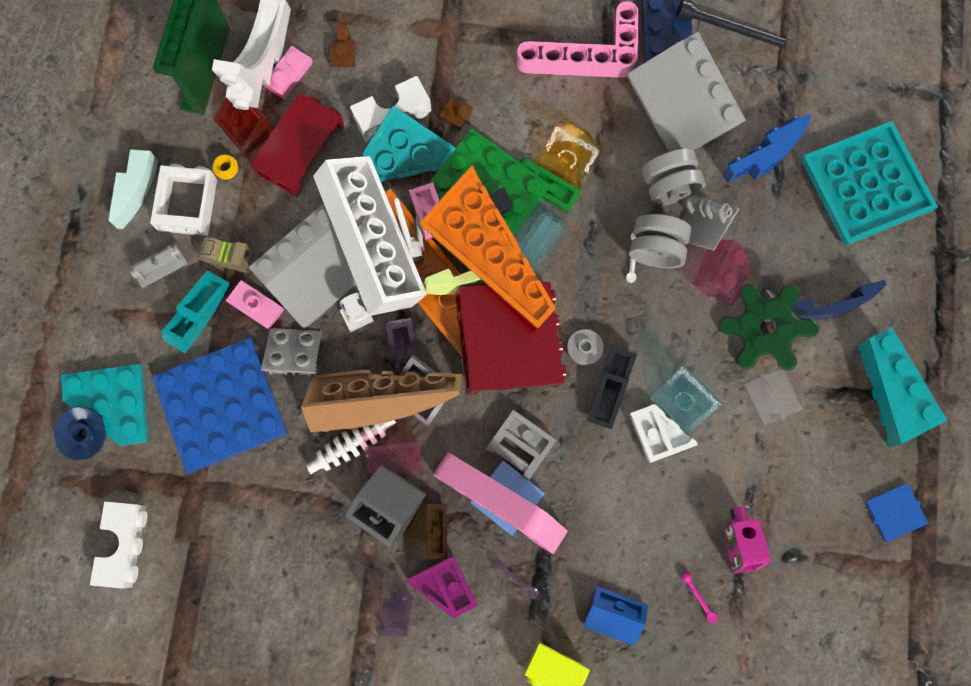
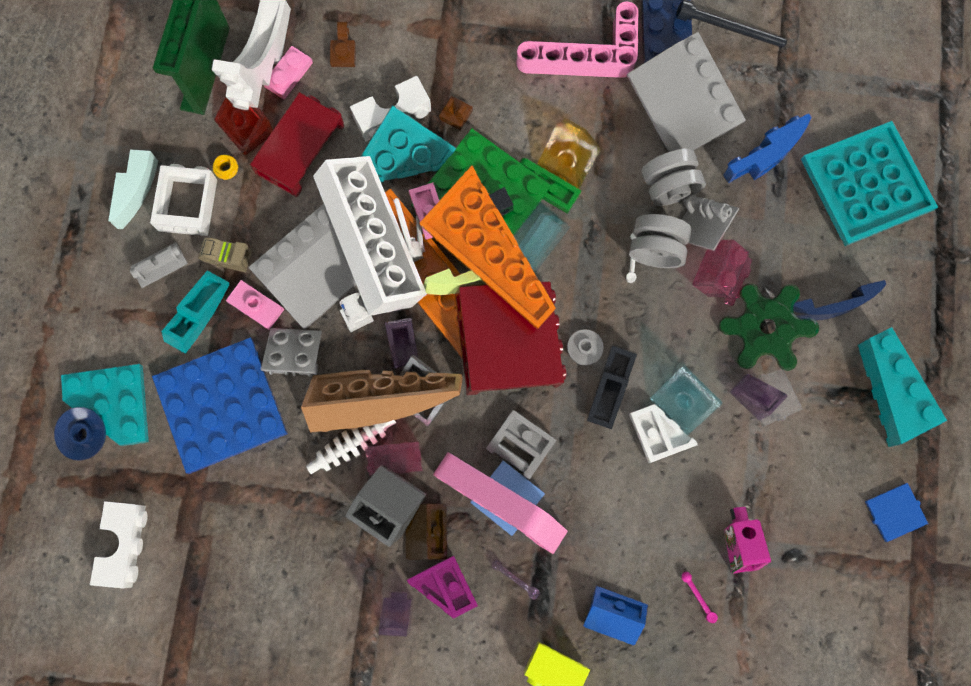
(758, 396): none -> clear purple slope

